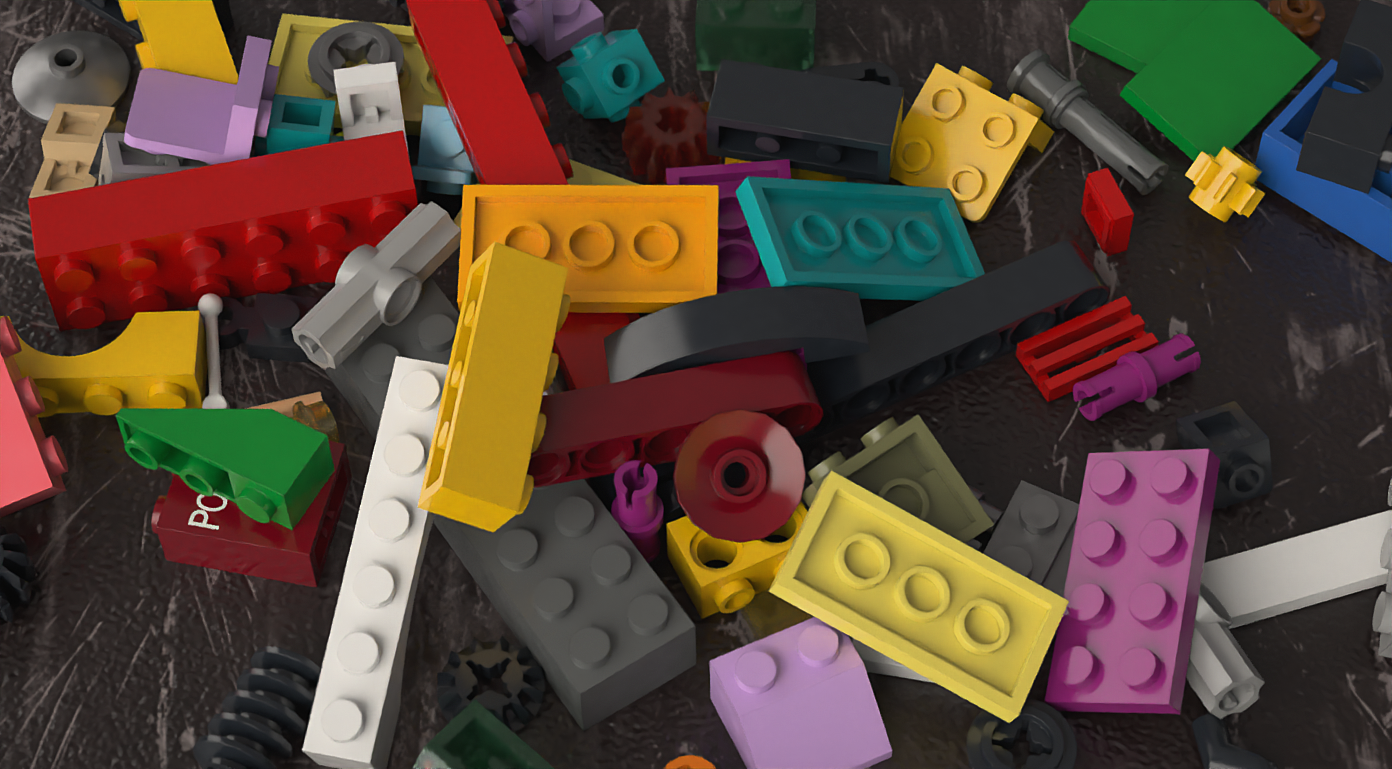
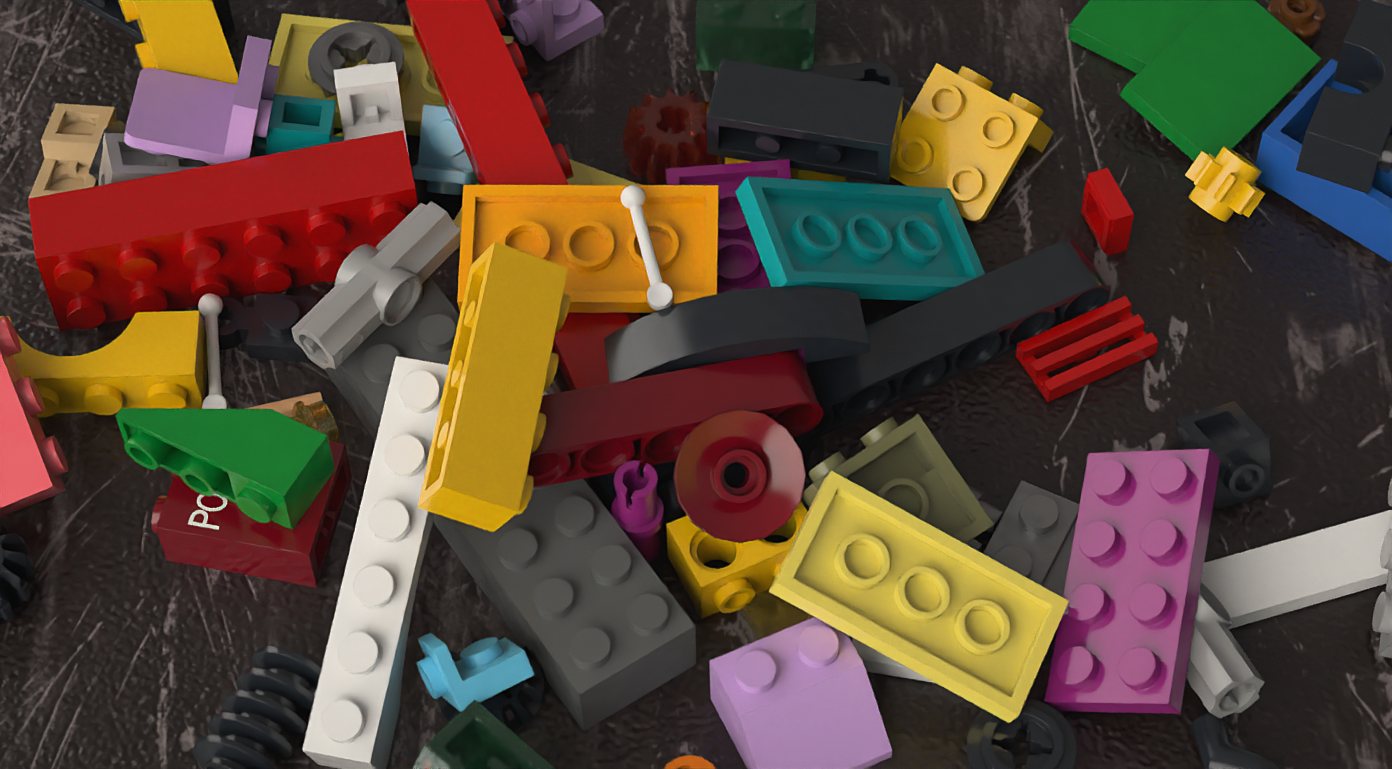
(70, 70): flat silver dish -> none
(481, 673): none -> medium azure bracket
(608, 74): teal brick -> none
(659, 293): none -> white hinge
(1068, 106): dark grey pin -> none
(1136, 376): magenta pin -> none

